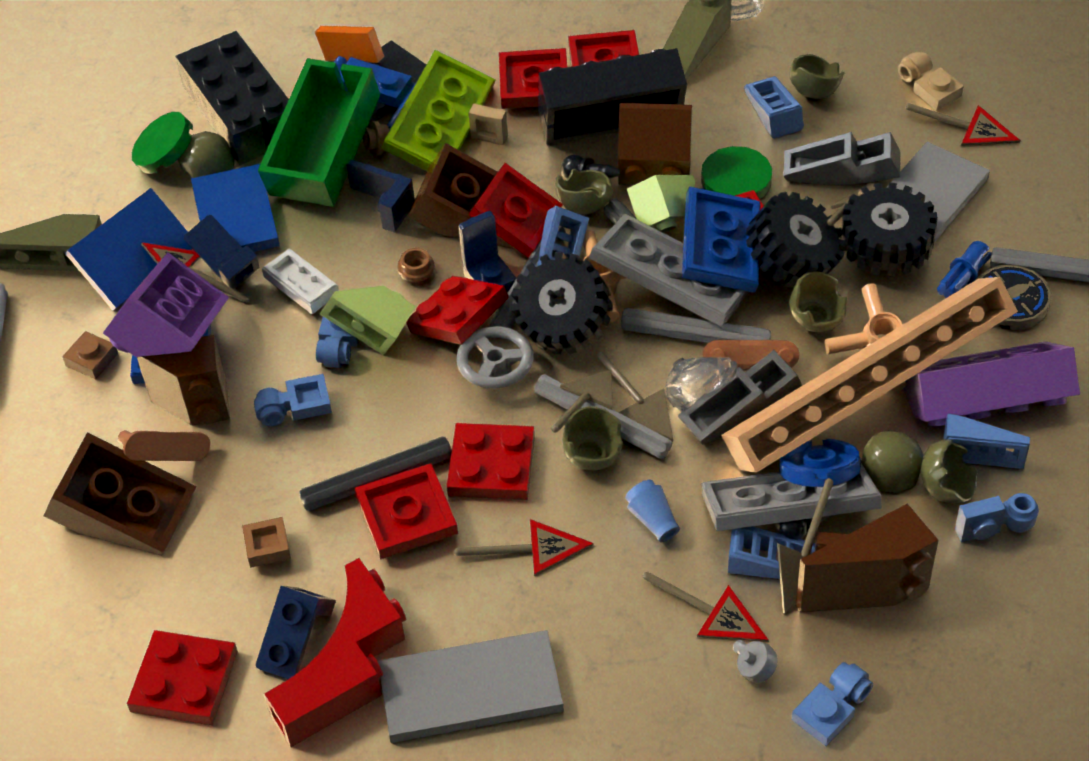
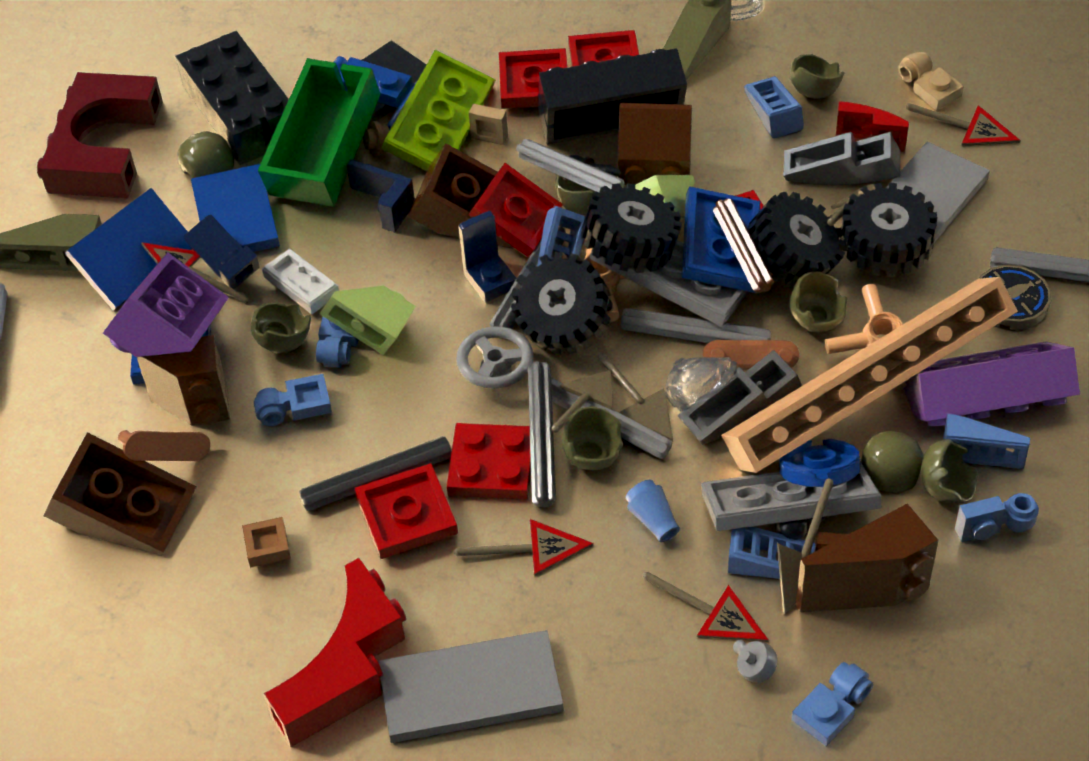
(90, 355): medium nougat plate -> none
(92, 103): none -> dark red arch
(162, 142): green tile -> none
(182, 677): red plate -> none
(280, 327): none -> olive hair
(290, 630): dark blue bracket -> none
(349, 42): orange tile -> none
(415, 265): medium nougat plate -> none
(457, 309): red plate -> none
(541, 434): none -> axle
(566, 166): none -> light grey axle
(631, 228): none -> black wheel
(736, 171): green tile -> none
(743, 245): none -> axle
(870, 122): none -> red slope
(964, 269): blue axle -> none

